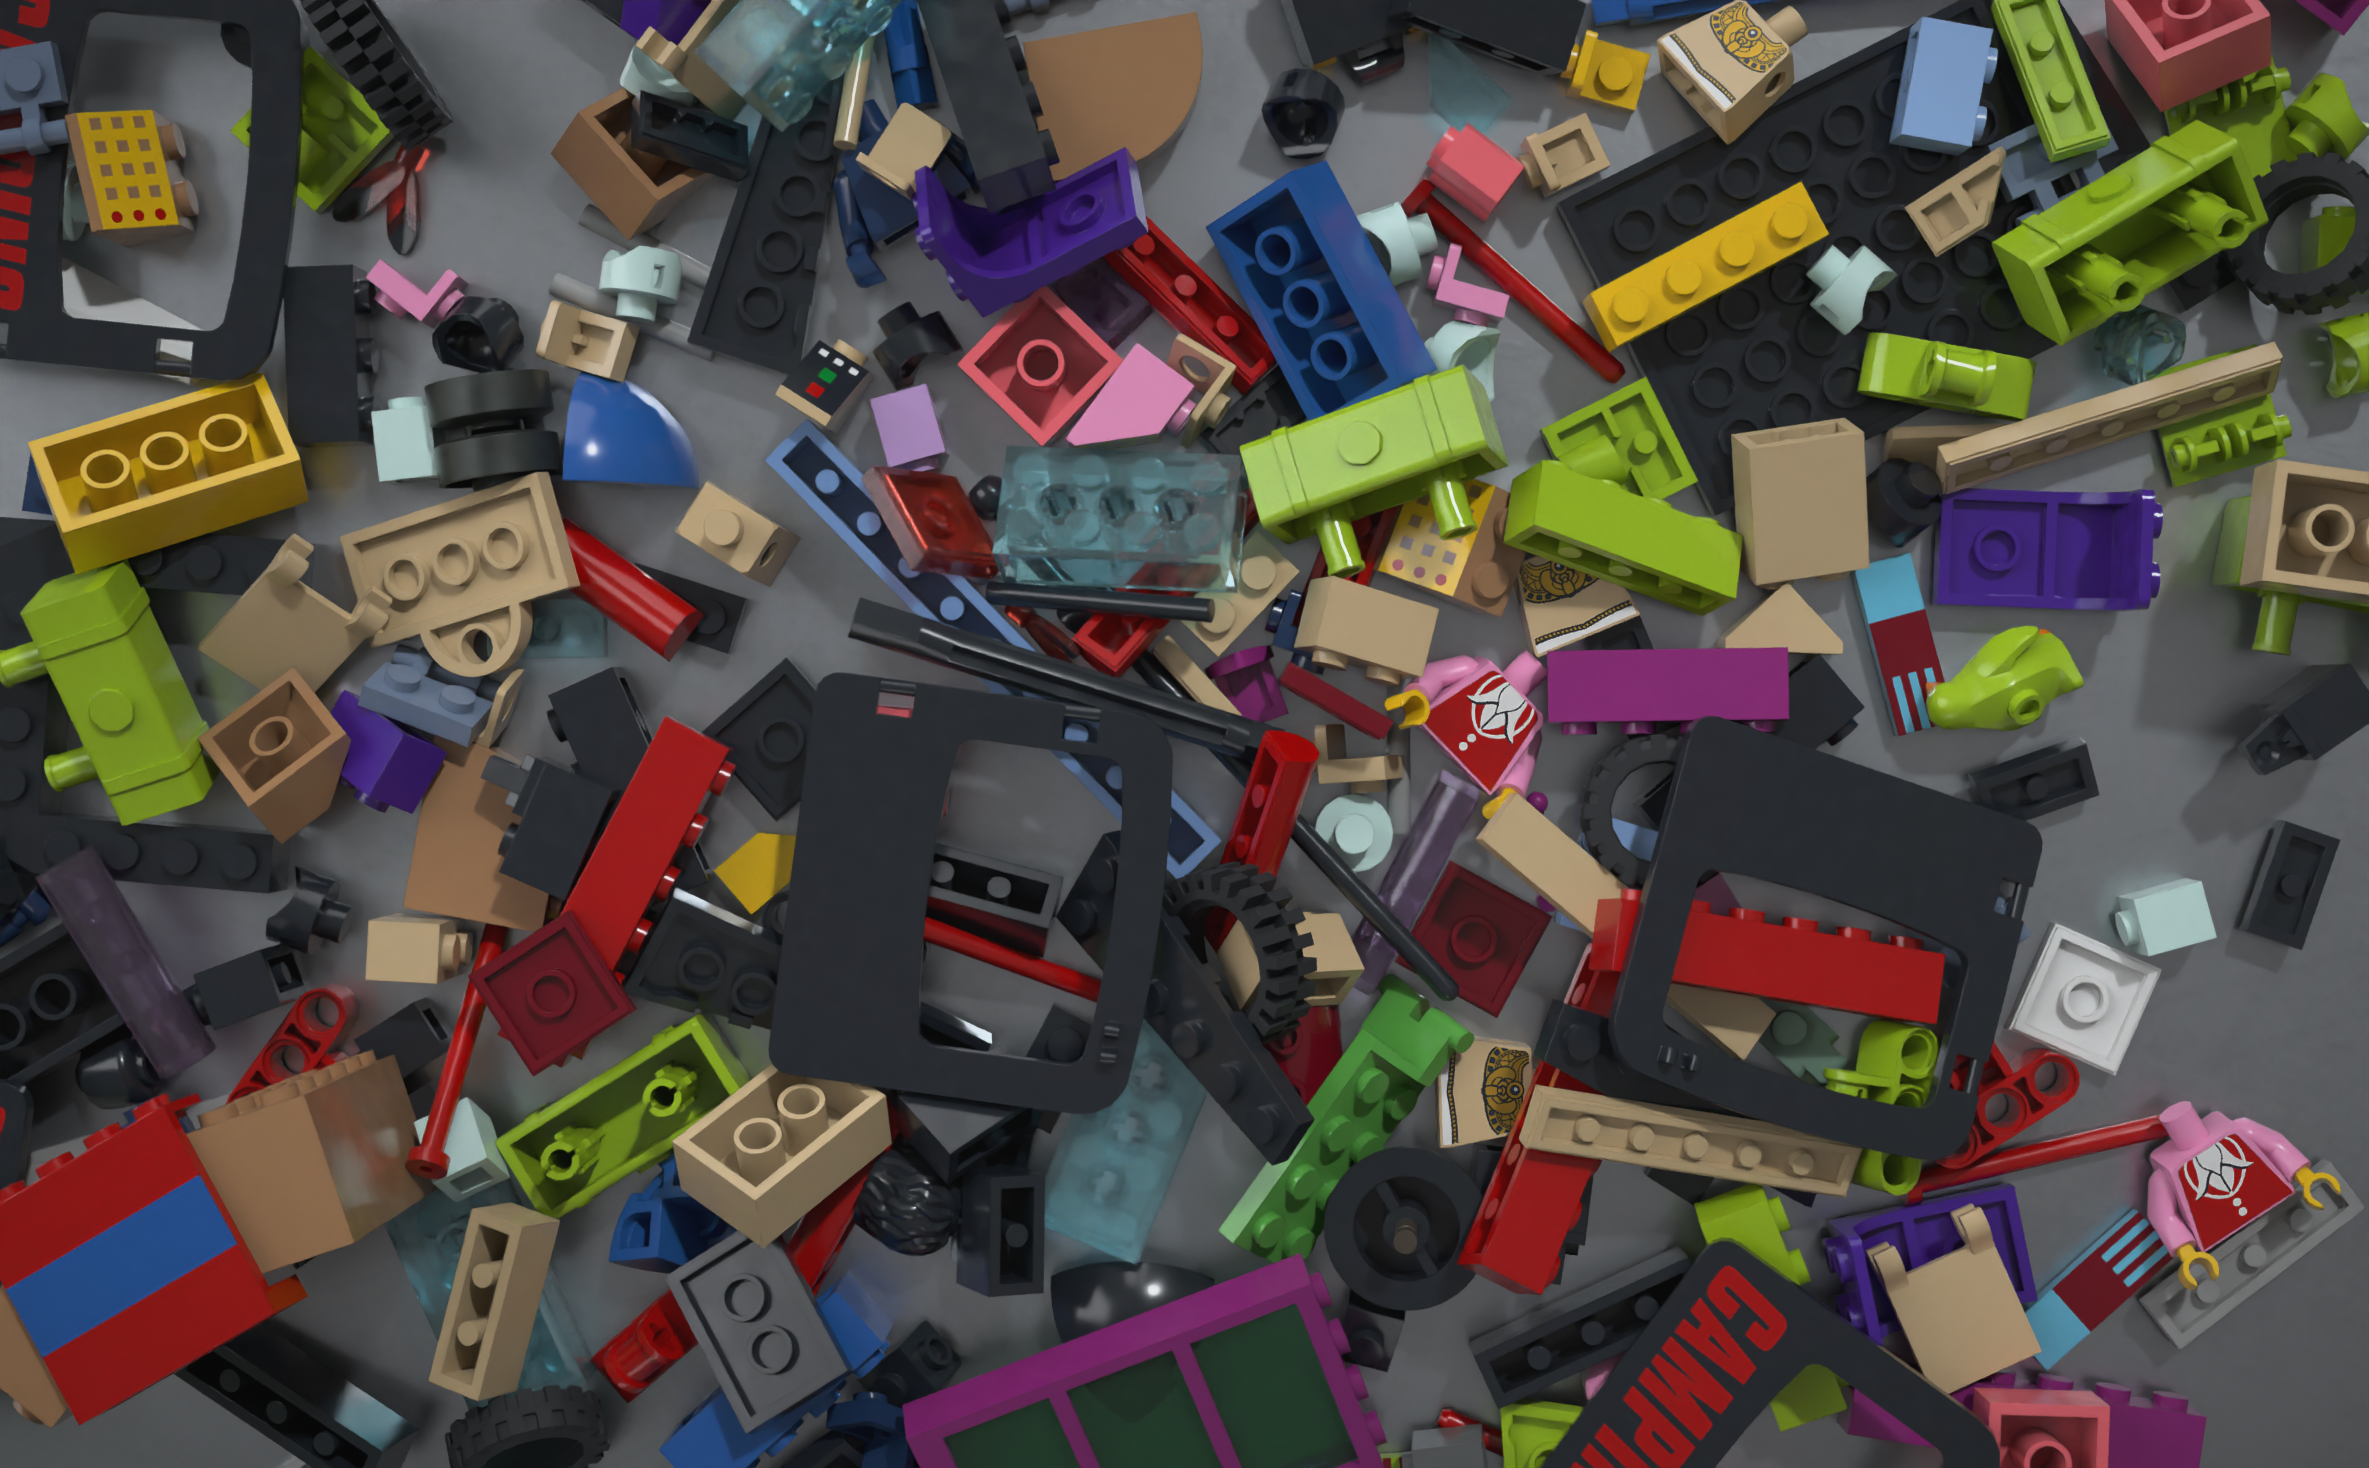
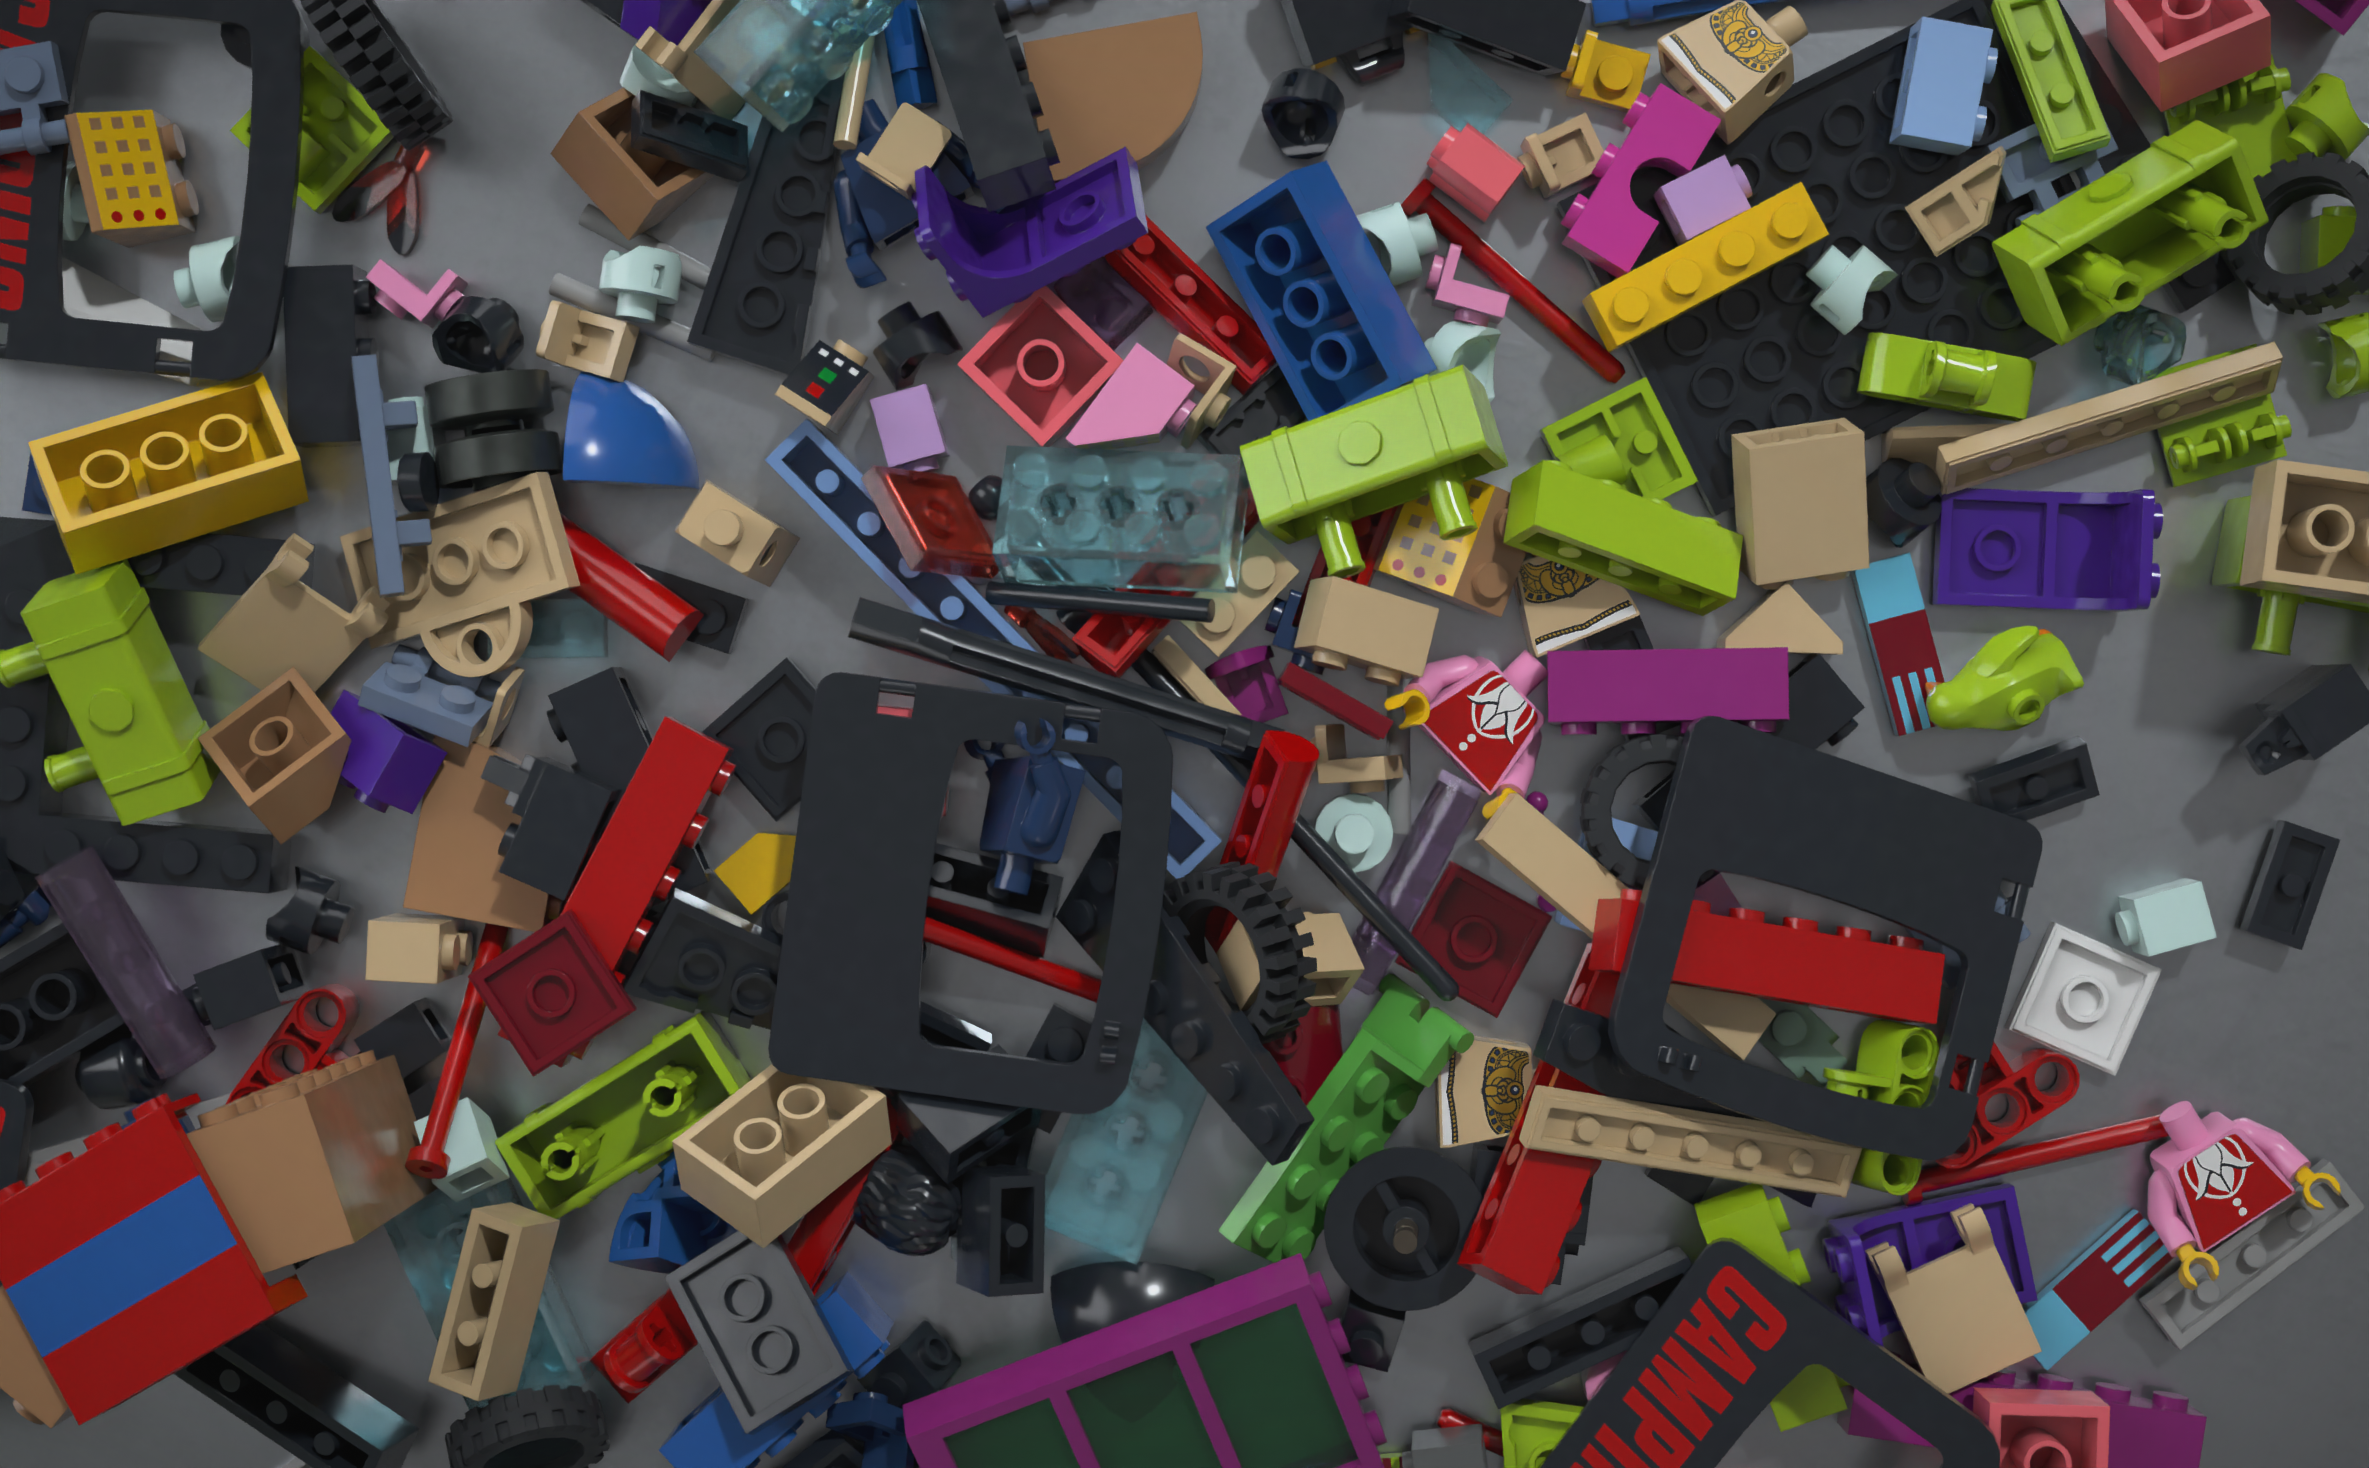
(209, 277): none -> light aqua piece
(374, 419): none -> sand blue hinge
(418, 482): none -> black tile
(1026, 807): none -> dark blue torso
(1663, 134): none -> dark pink arch
(1703, 199): none -> lavender brick

